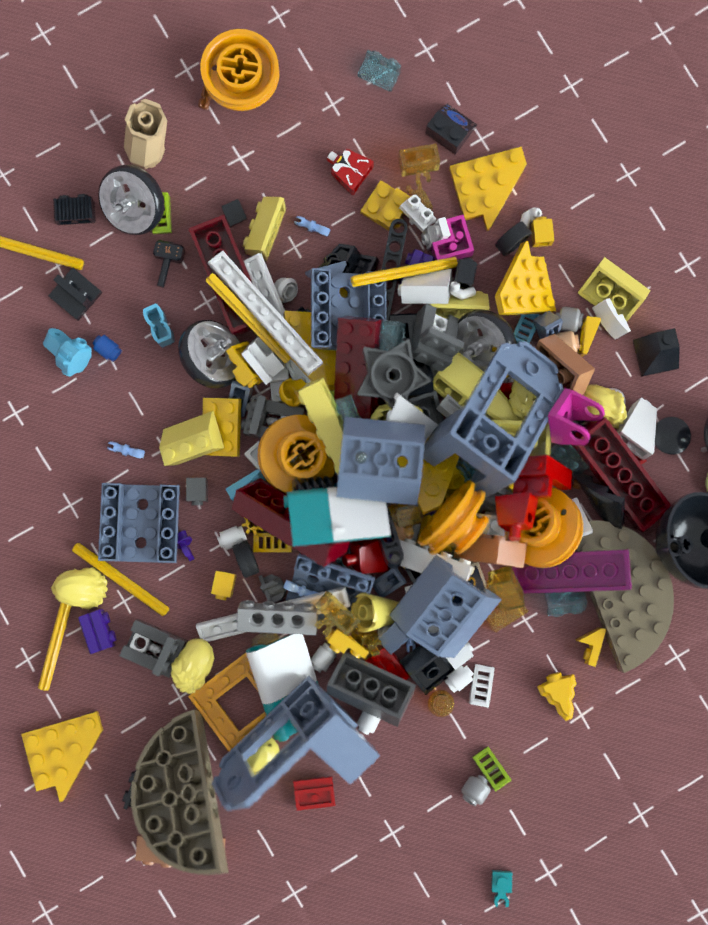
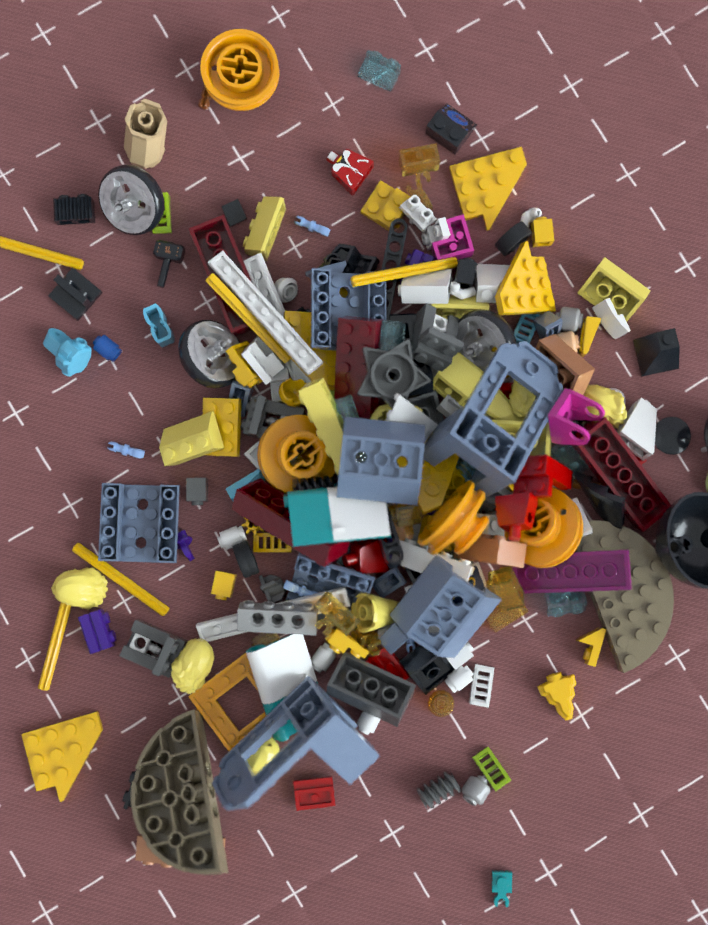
(438, 790): none -> dark grey piece
(488, 280): none -> white slope

